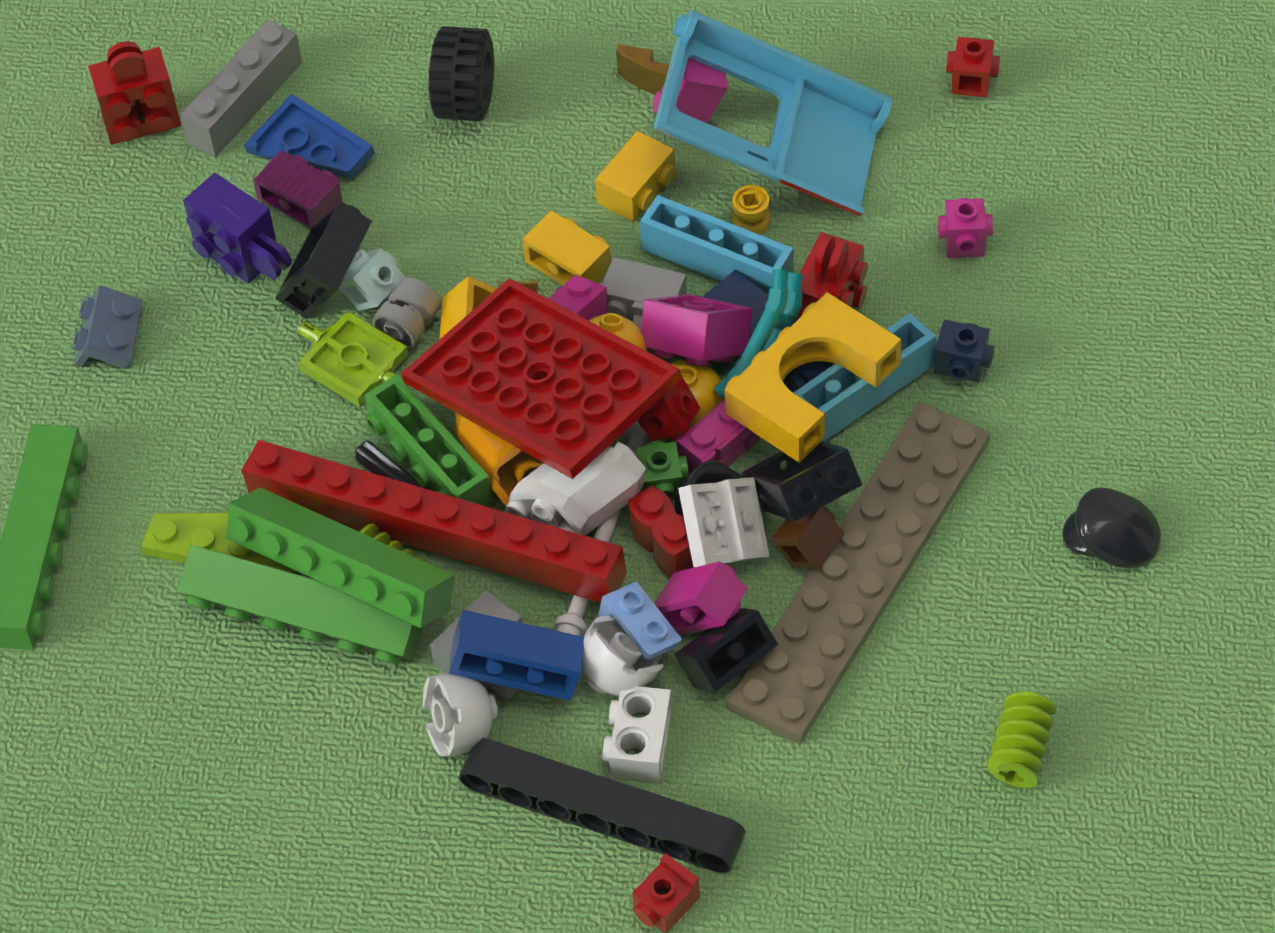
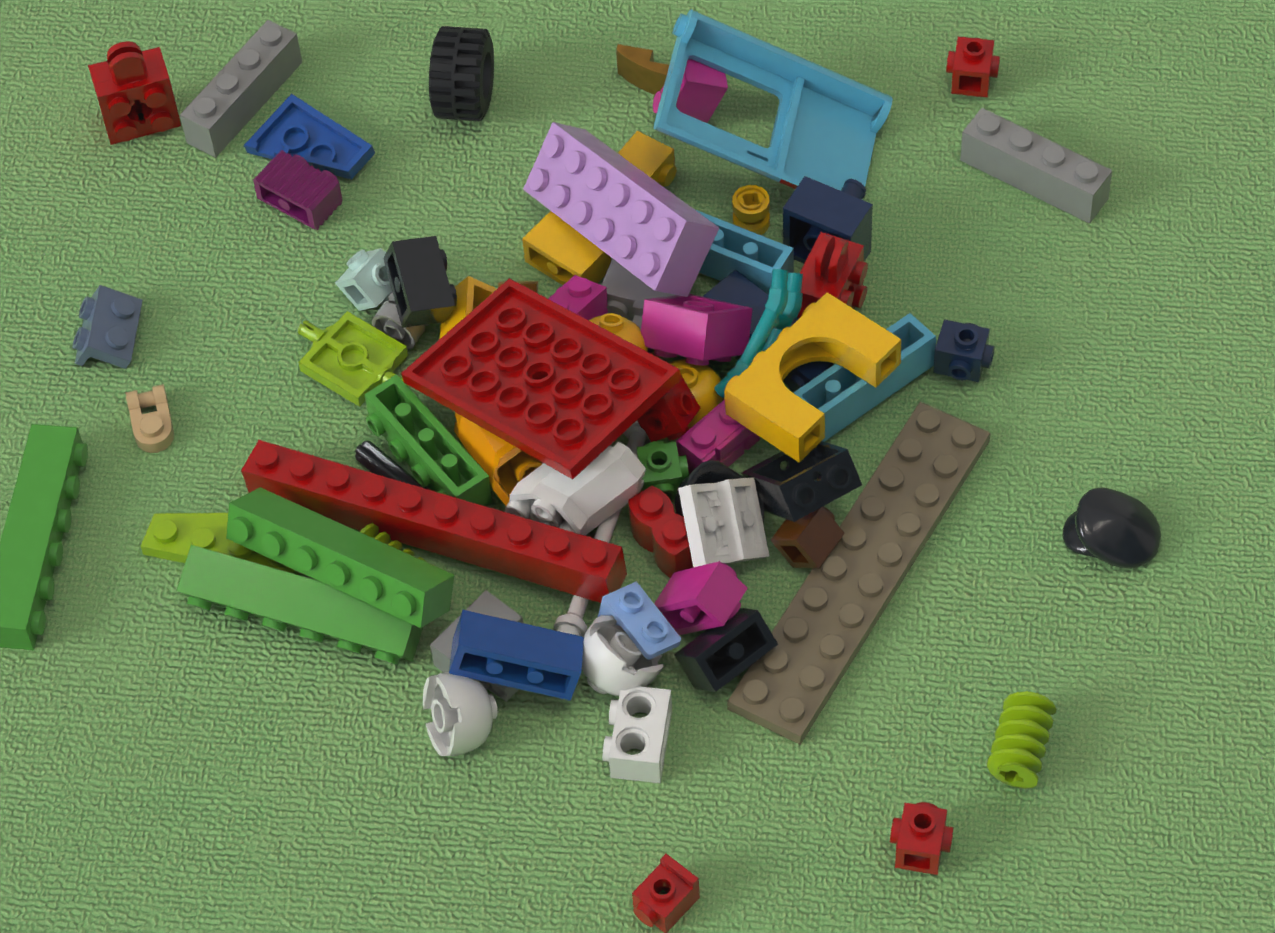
(154, 429): none -> tan plate
(234, 230): dark purple brick -> none
(323, 259): black window -> none
(420, 281): none -> black brick
(603, 805): black beam -> none
(621, 209): none -> lavender brick
(827, 210): none -> dark blue brick
(921, 837): none -> red brick
(965, 227): dark pink brick -> none
(1035, 165): none -> light grey brick

